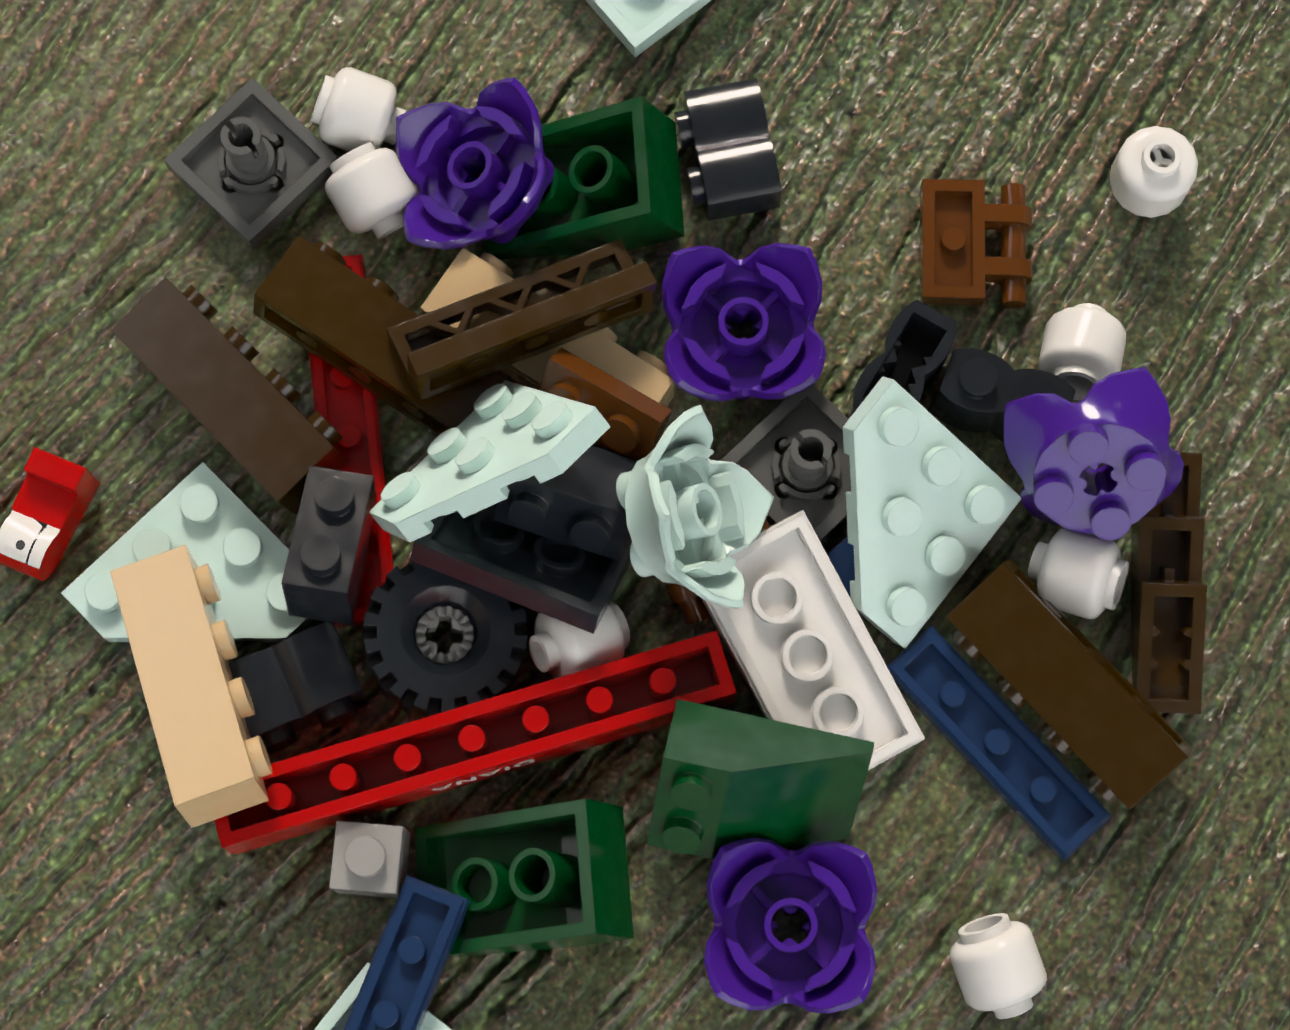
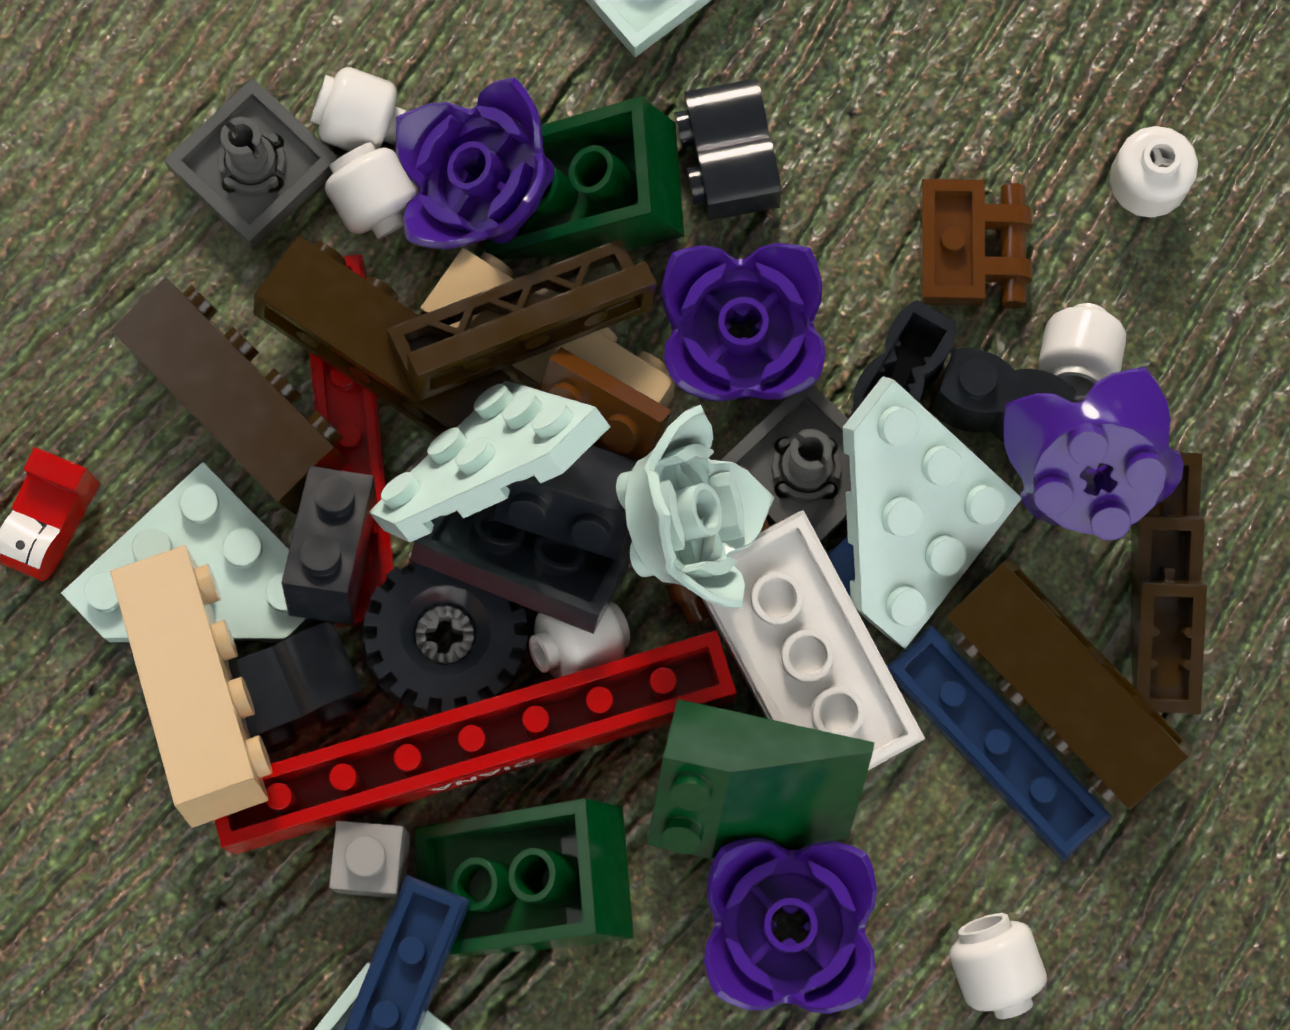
(1079, 573): white head -> none

